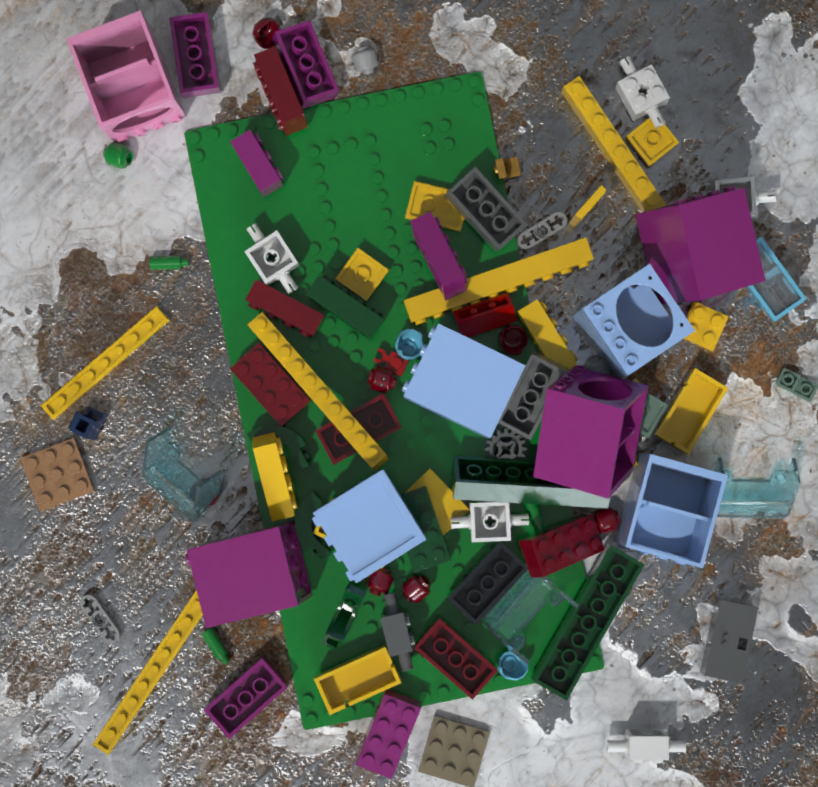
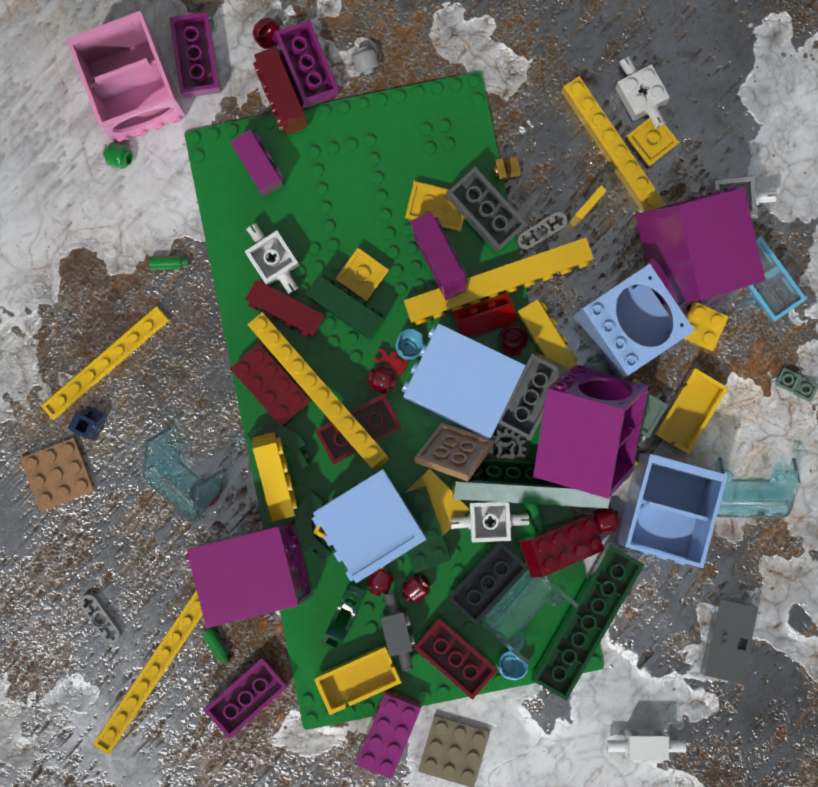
(454, 451): none -> medium nougat plate

